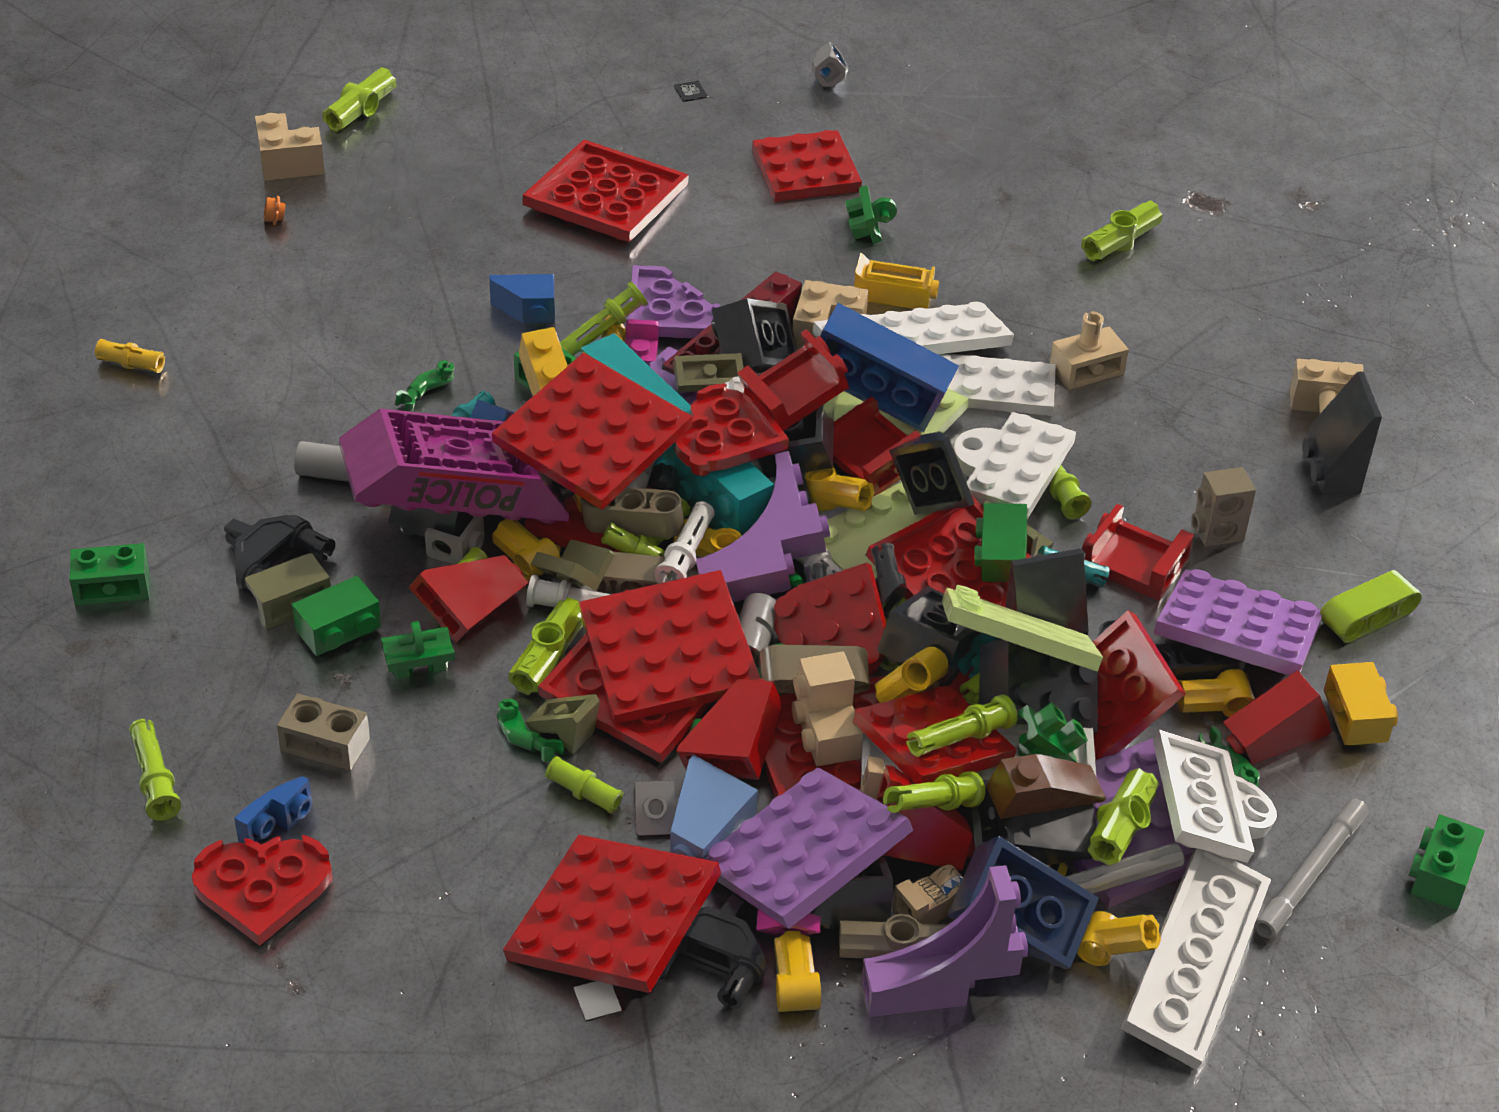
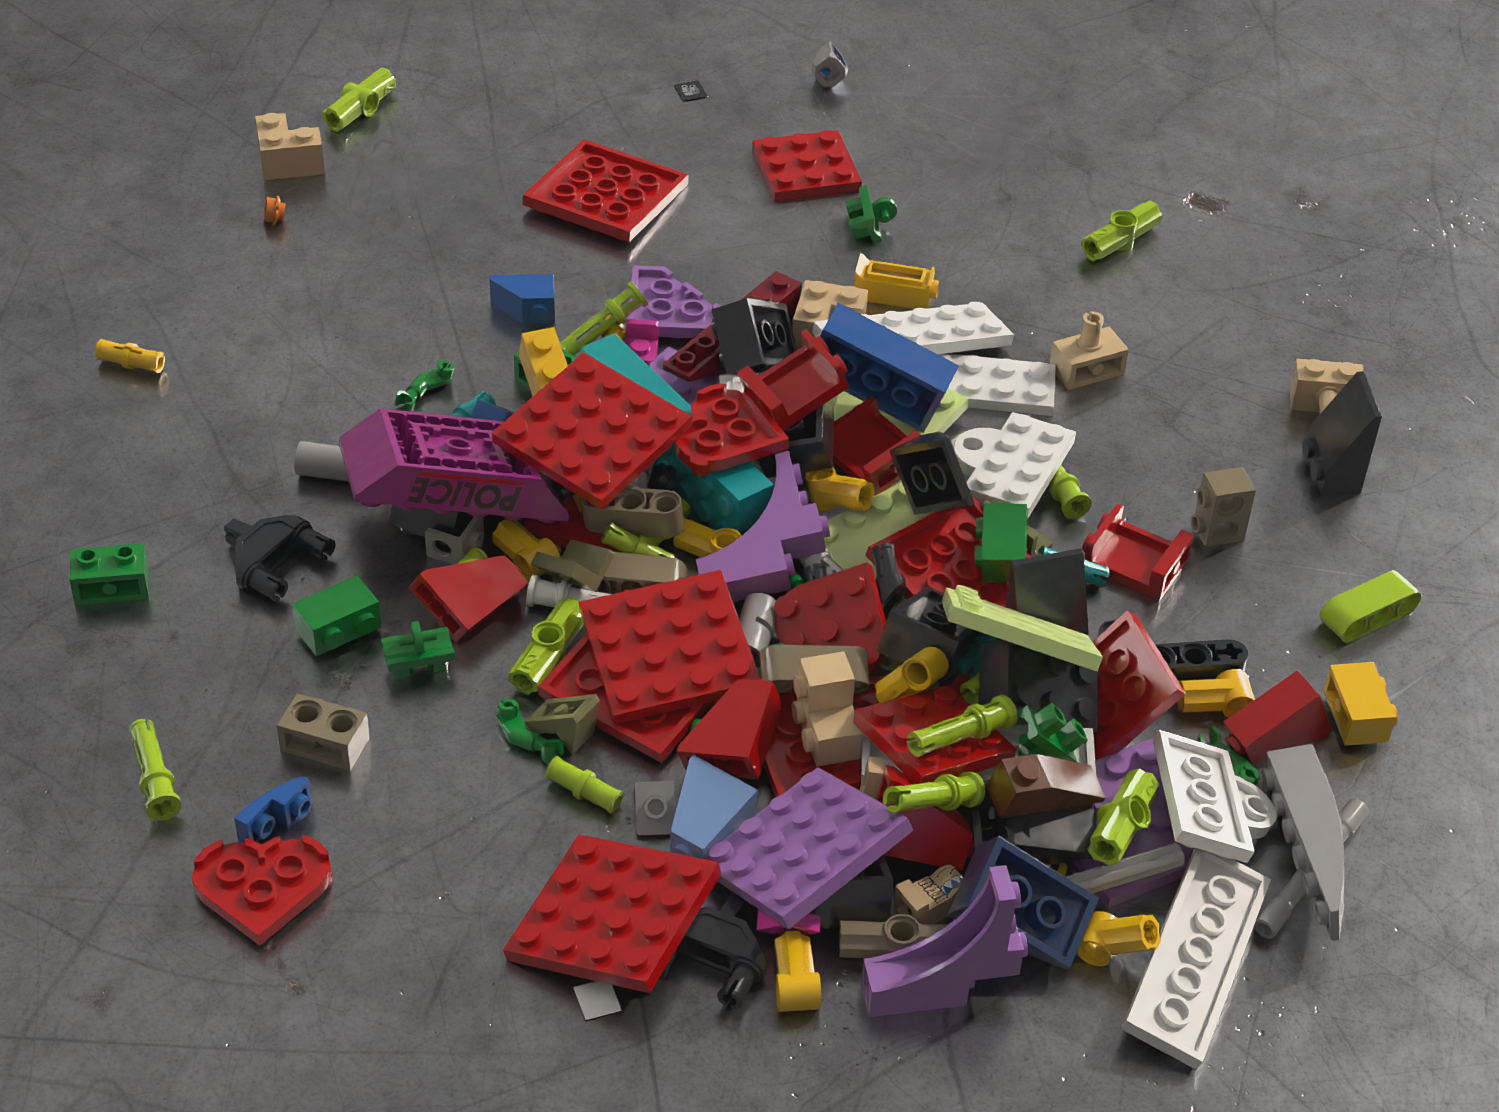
(286, 584): olive panel -> none
(681, 554): white pin -> none
(700, 371): olive slope -> none
(1239, 622): medium lavender plate -> none
(1313, 827): none -> light grey slope
(1447, 861): green brick -> none

